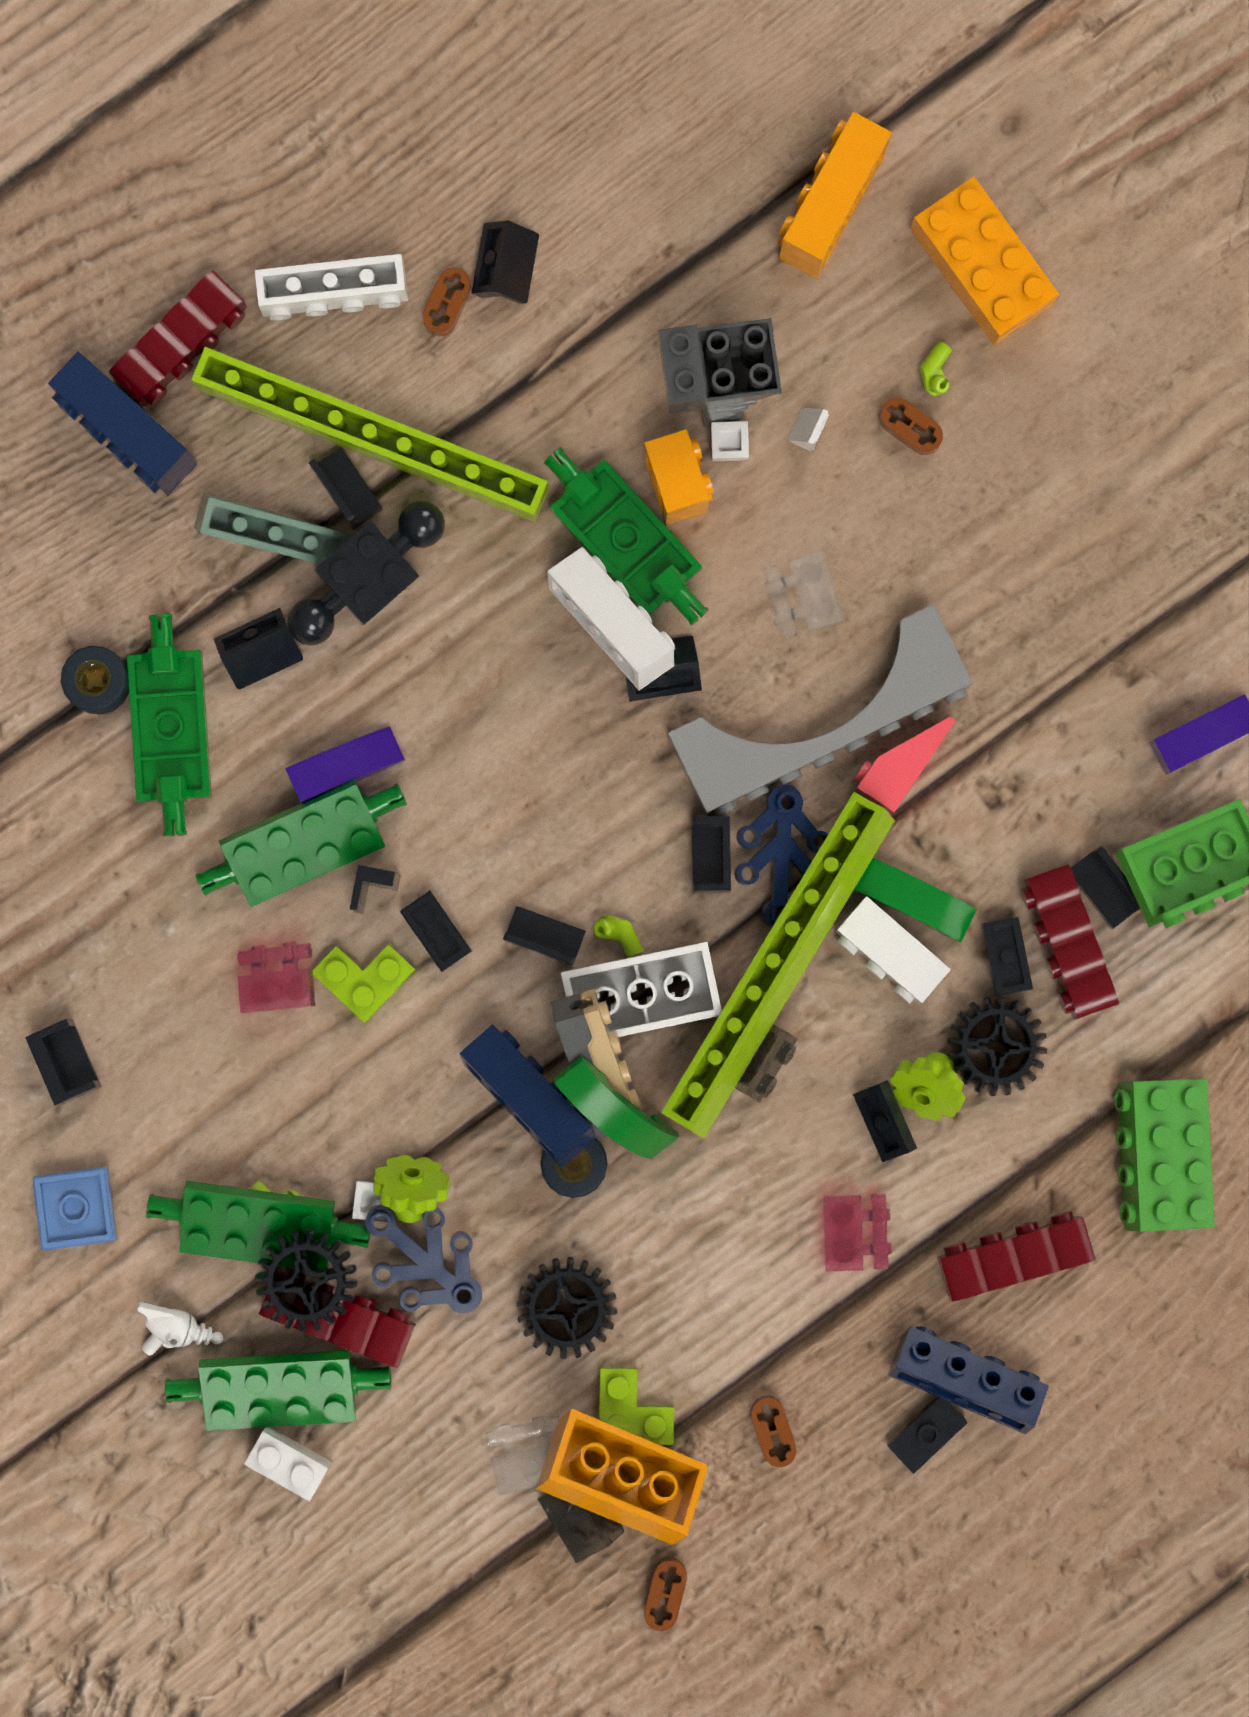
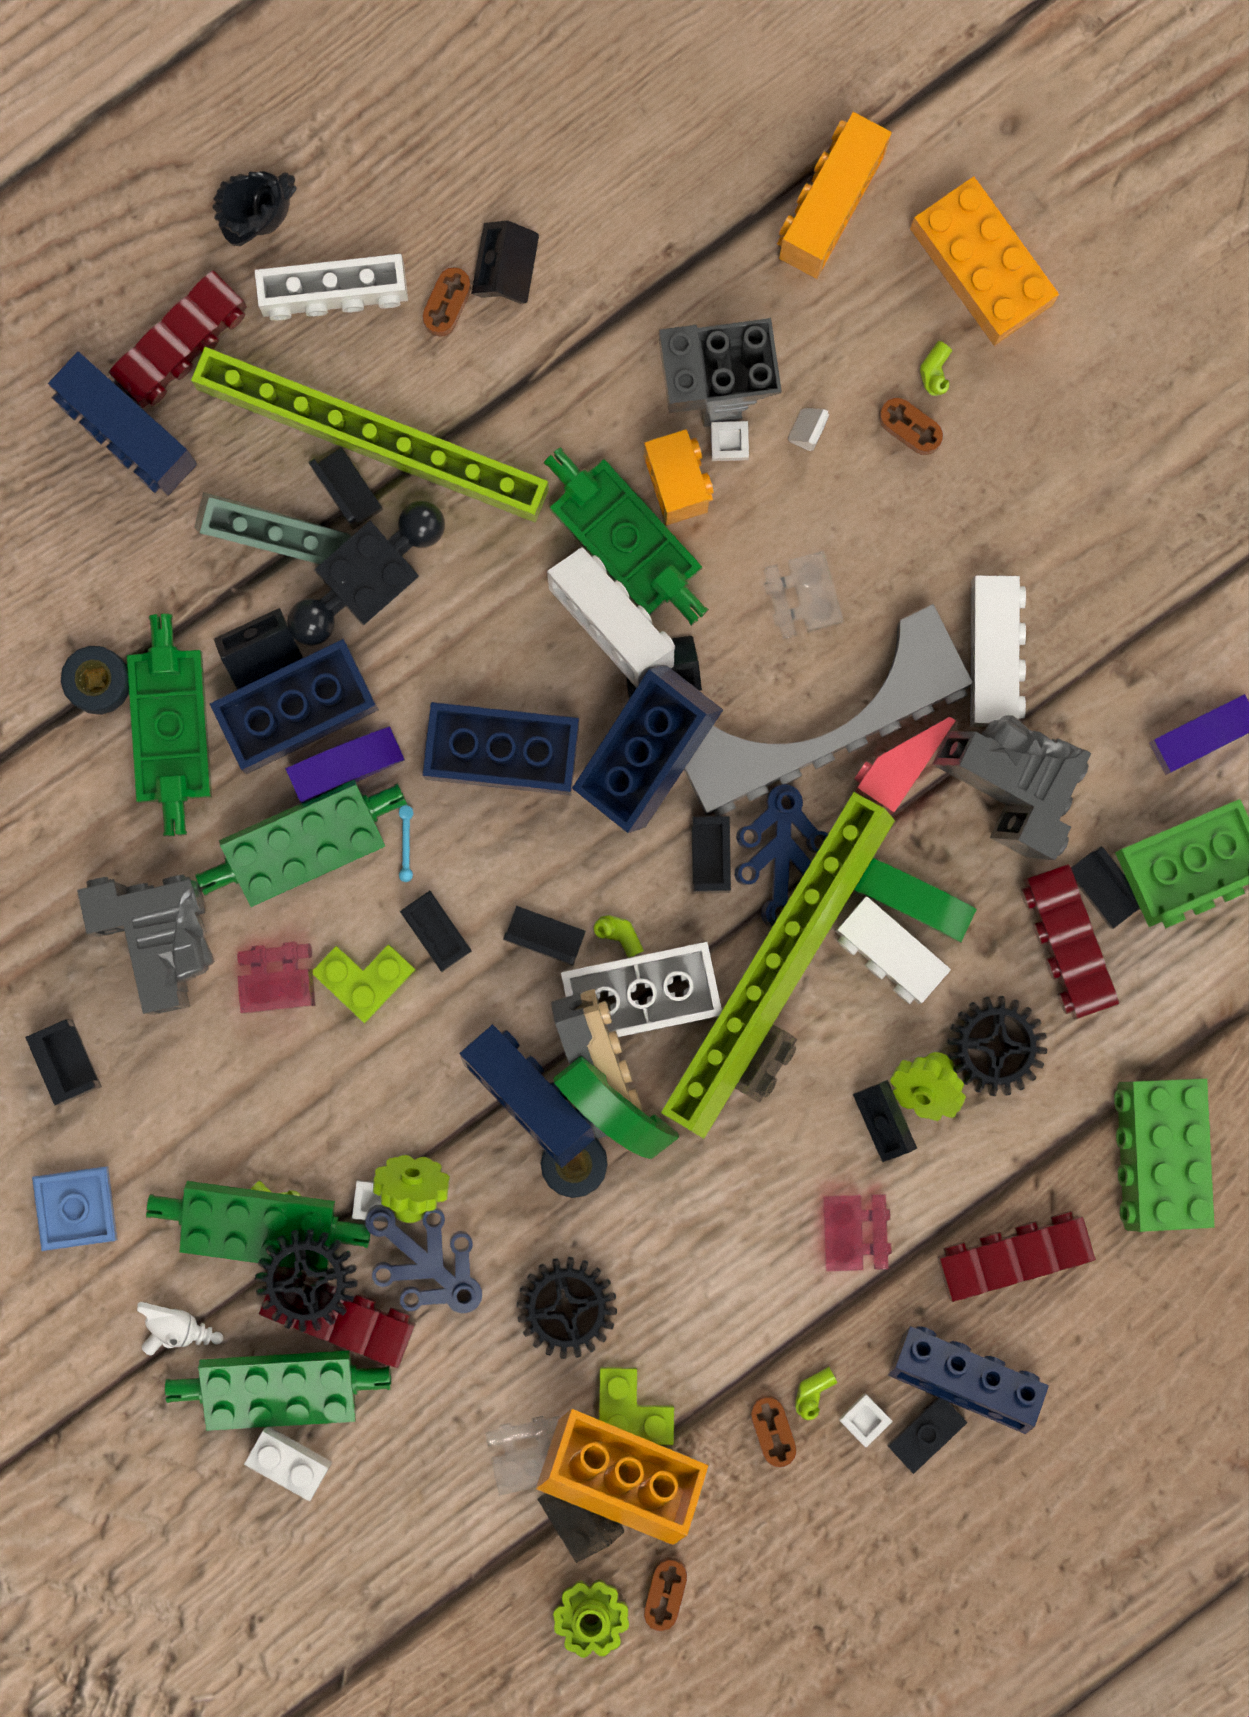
(161, 934): none -> dark grey brick
(252, 205): none -> black hair
(294, 706): none -> dark blue brick
(368, 877): black panel -> none
(406, 813): none -> medium azure hinge
(501, 748): none -> dark blue brick
(588, 1637): none -> lime plant
(647, 748): none -> dark blue brick
(810, 1391): none -> lime arm
(865, 1420): none -> white plate
(995, 649): none -> white brick
(1006, 956): black plate -> none
(1026, 775): none -> dark grey brick

